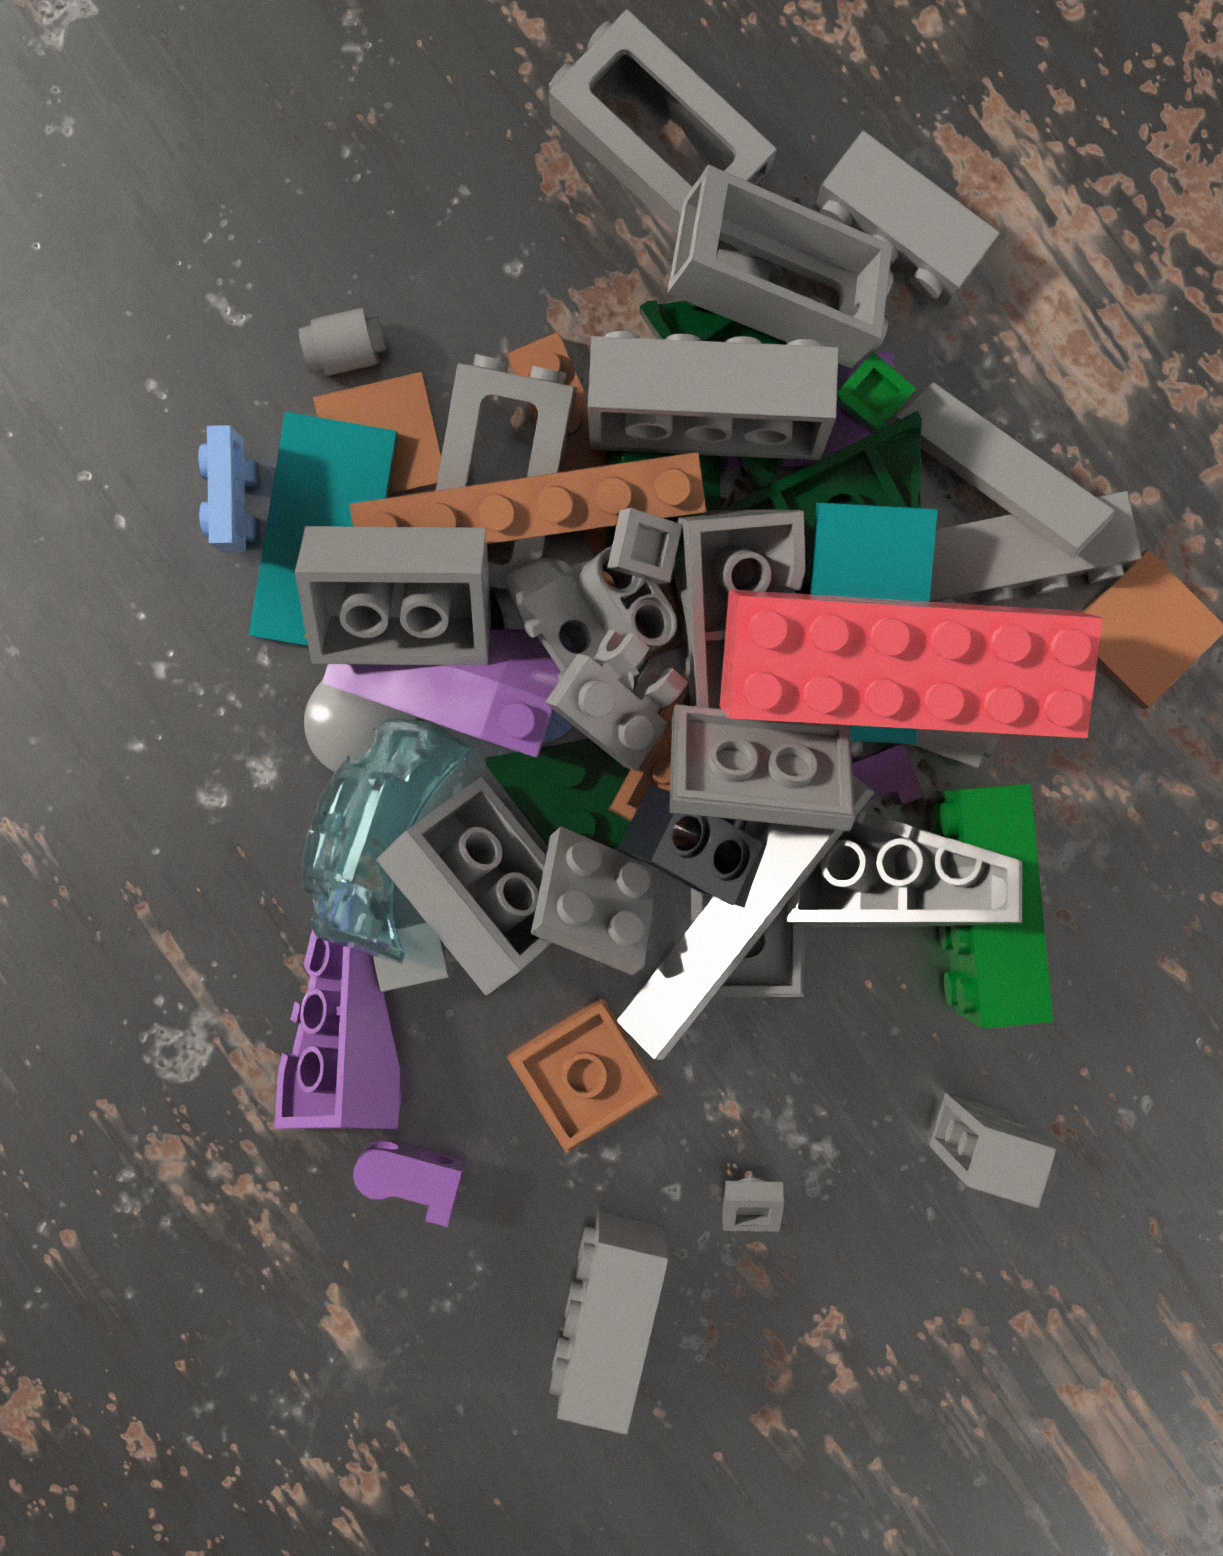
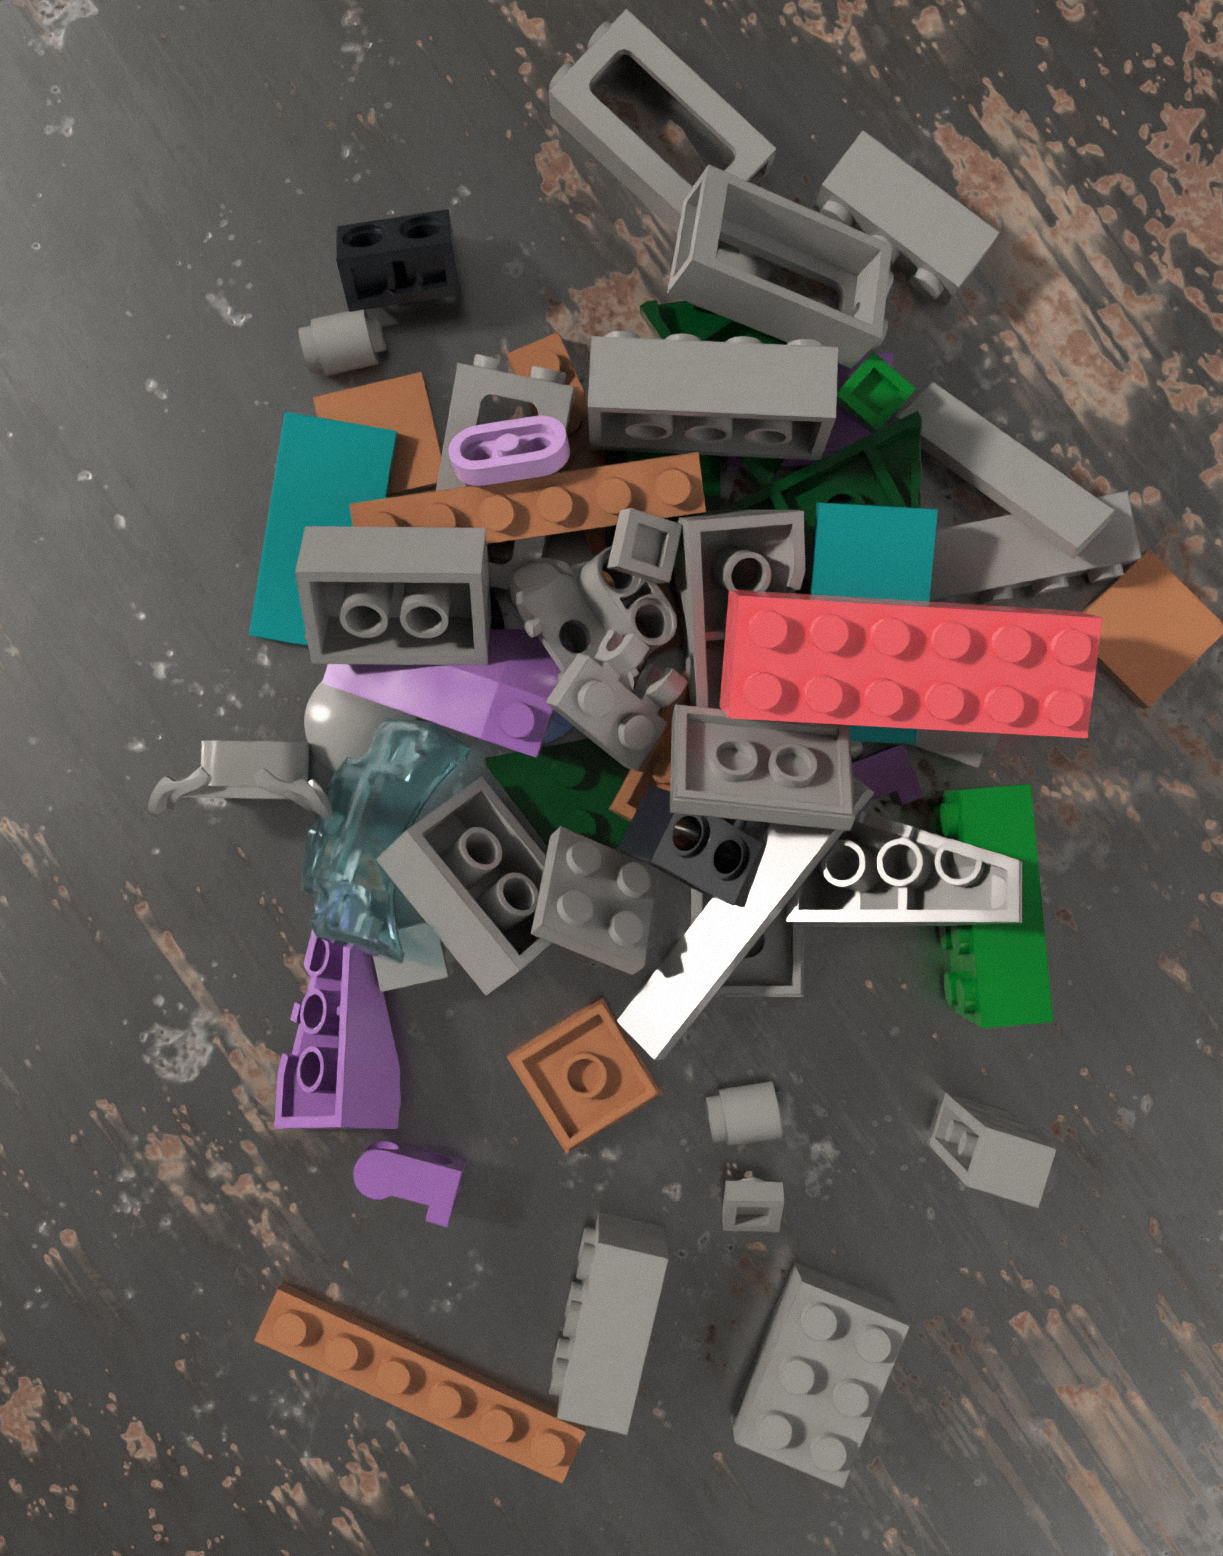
(227, 473): light blue plate -> none
(246, 771): none -> light grey piece
(398, 260): none -> black brick
(420, 1382): none -> nougat plate
(509, 450): none -> lavender plate
(748, 1114): none -> light grey brick
(818, 1374): none -> light grey brick

